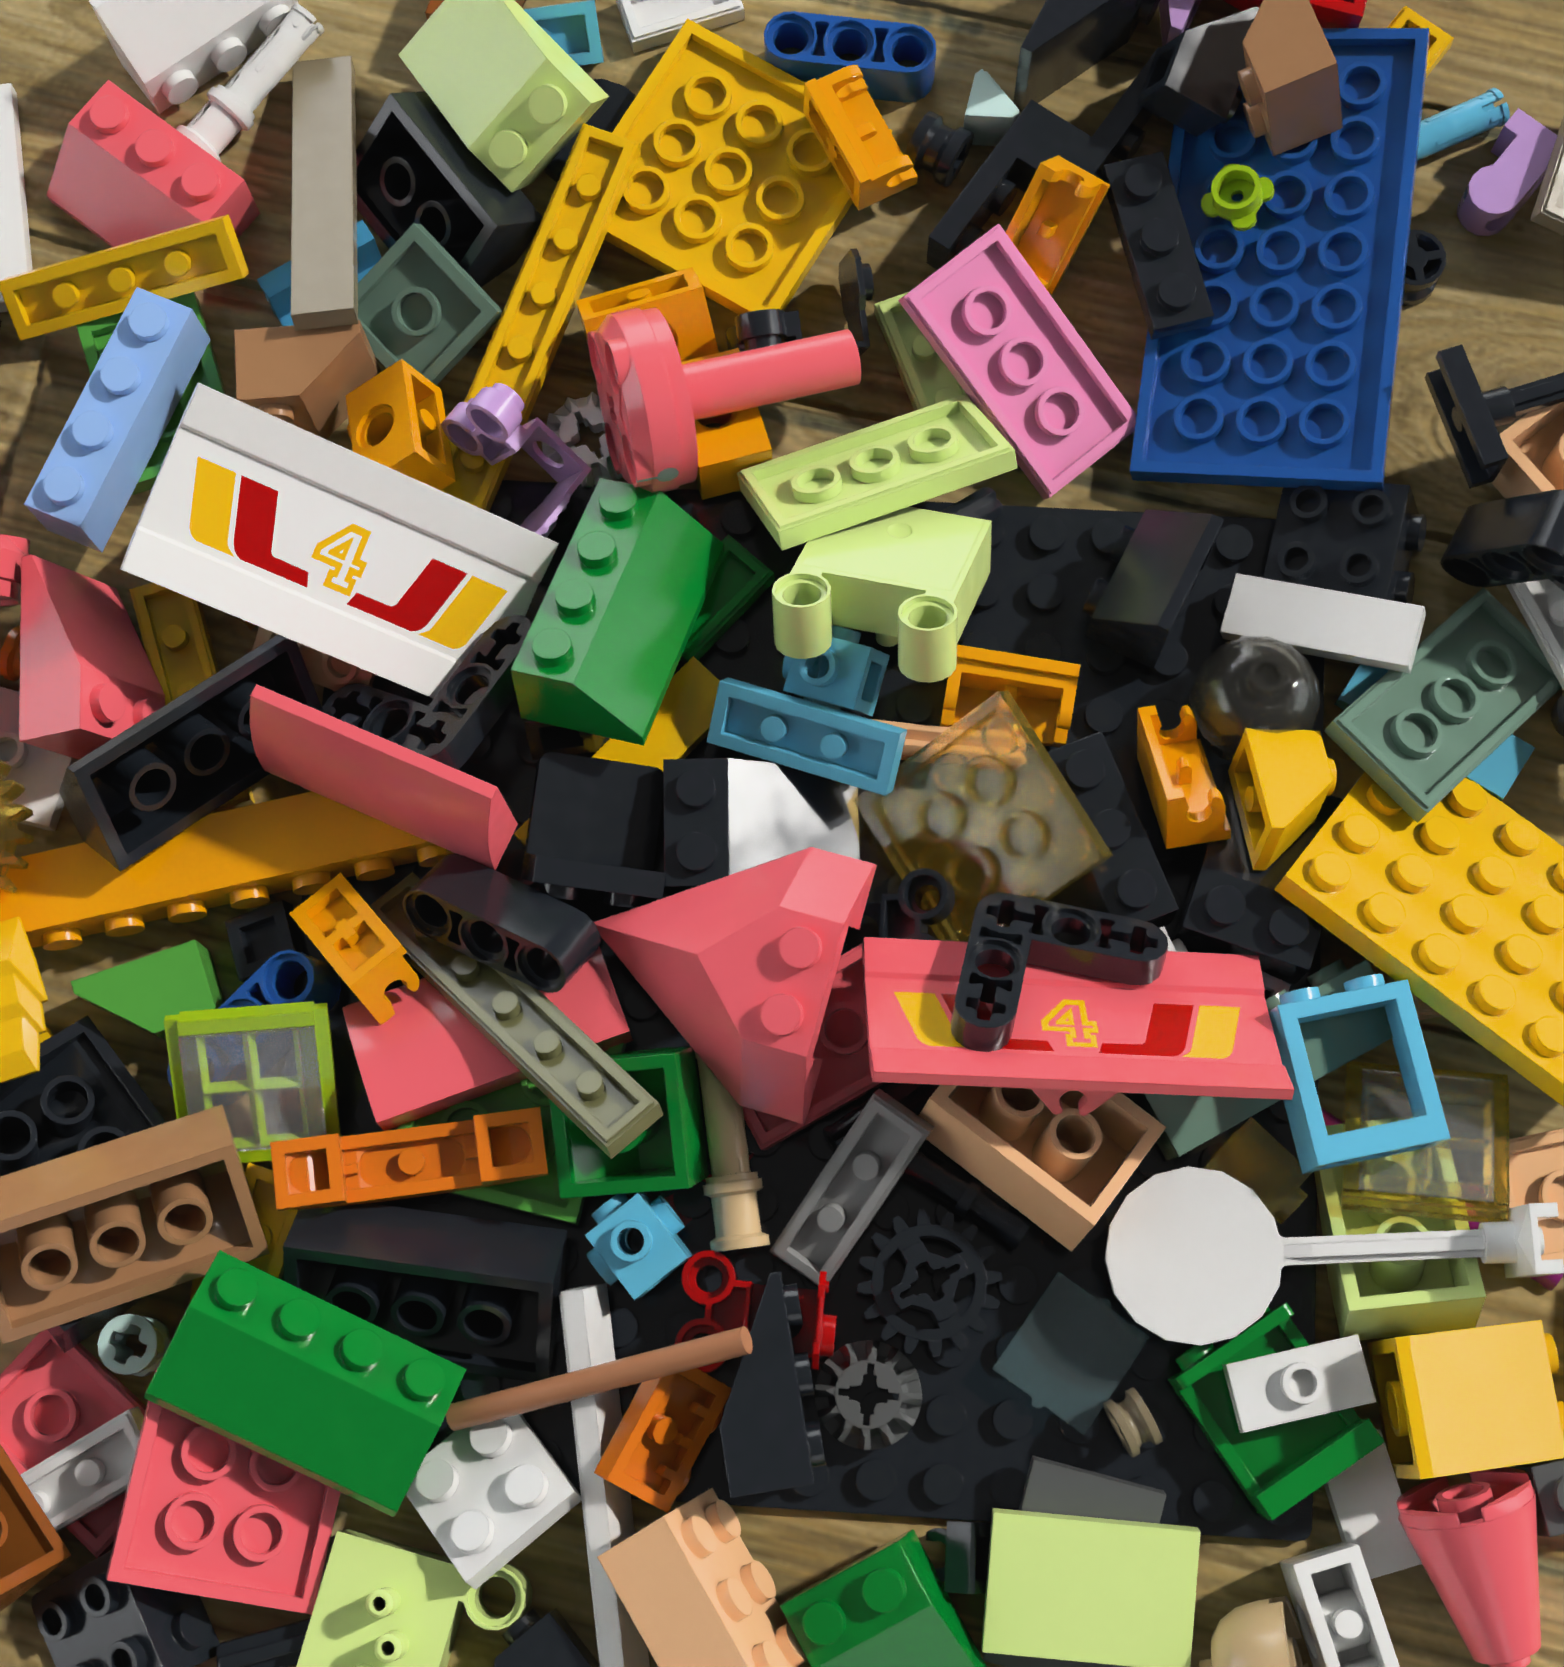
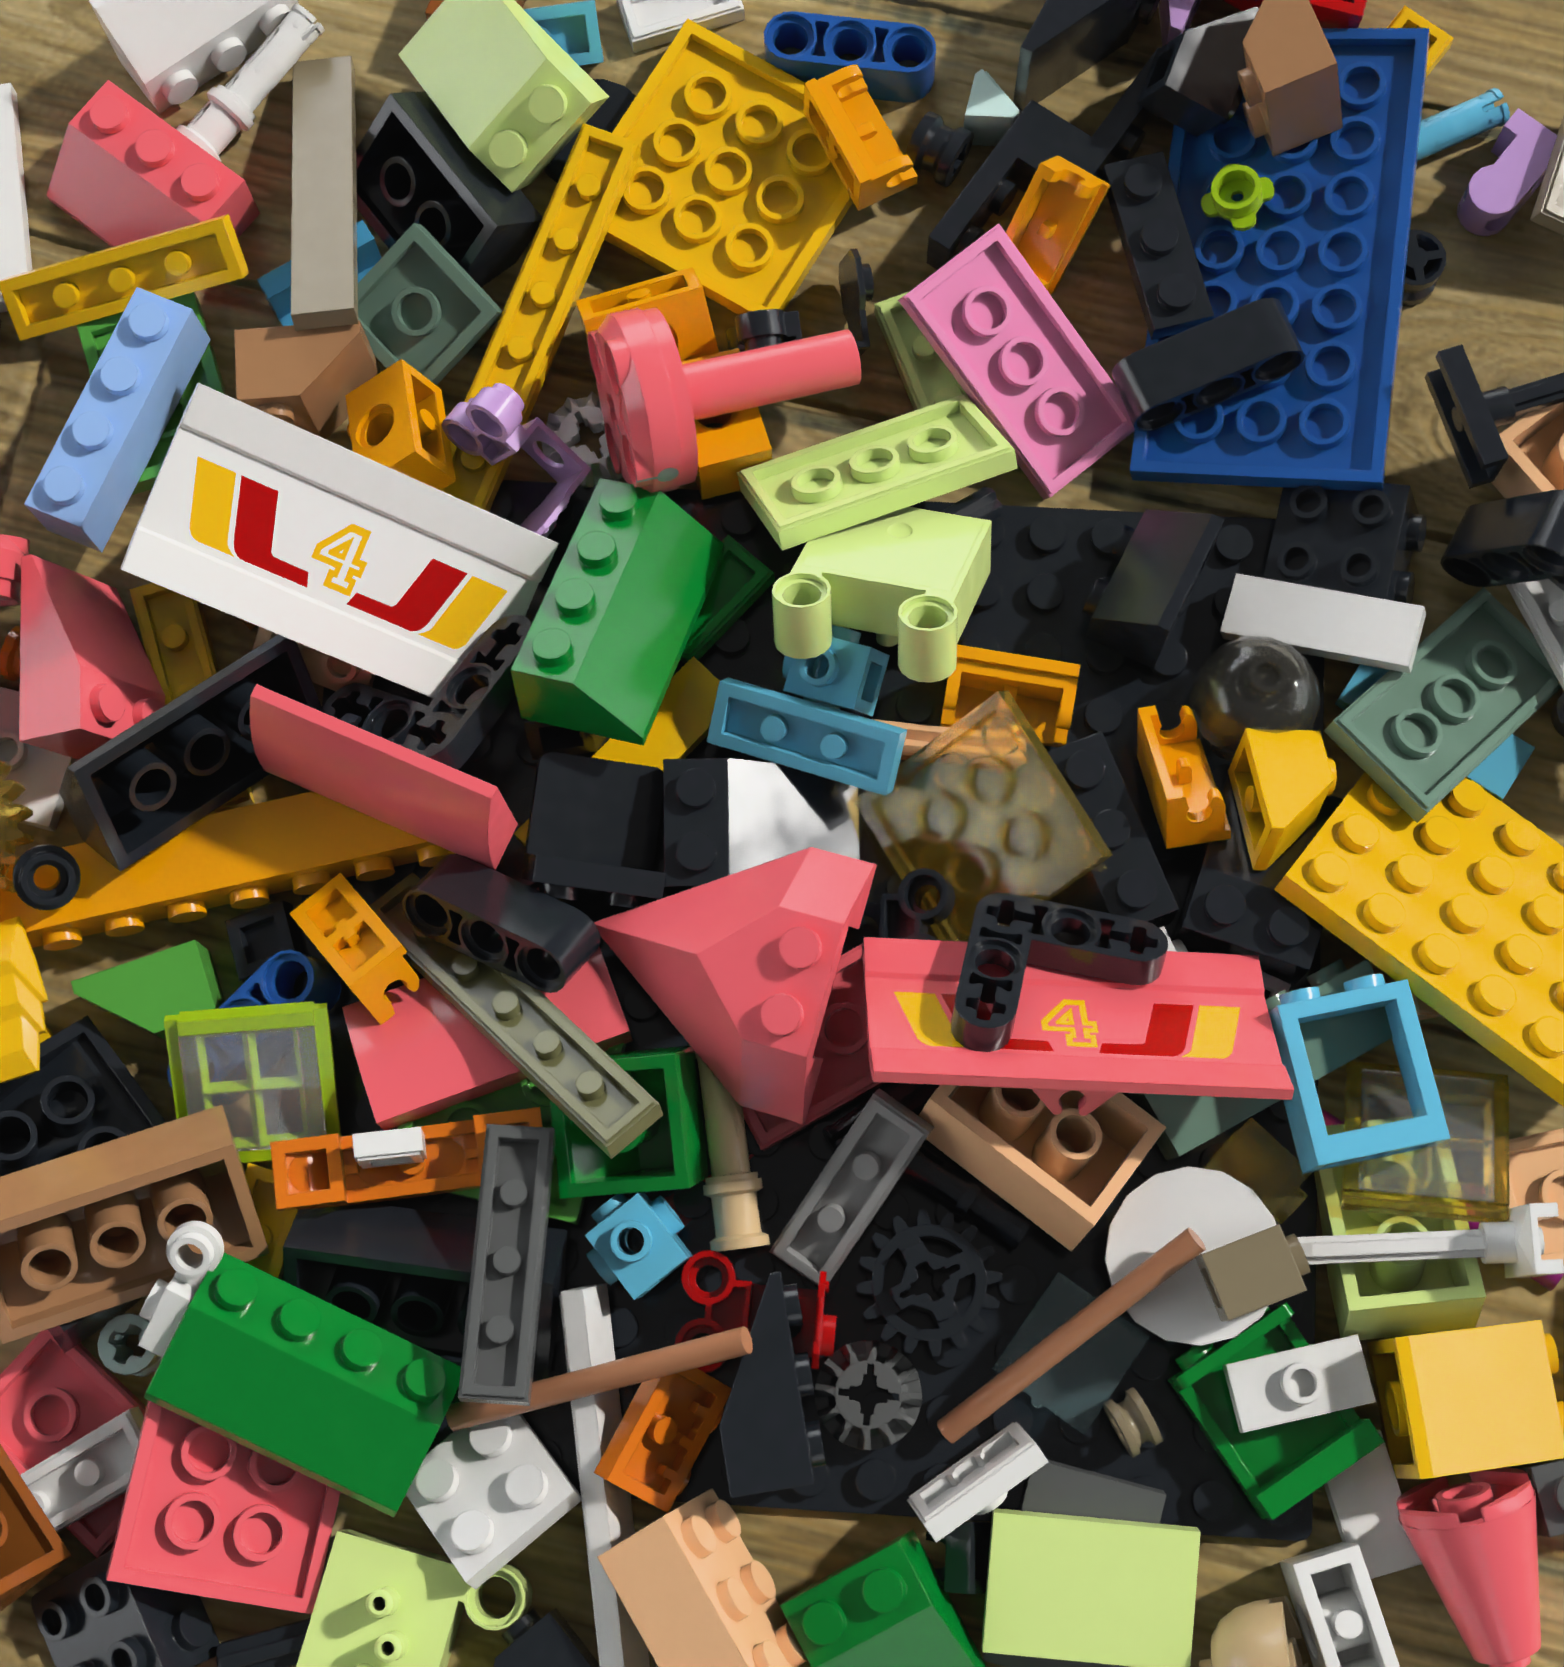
(61, 891): none -> black plate
(169, 1301): none -> white plate
(389, 1147): none -> white tile
(507, 1265): none -> dark grey tile
(977, 1481): none -> white plate
(1071, 1335): none -> nougat axle
(1207, 364): none -> black beam
(1254, 1272): none -> dark tan brick

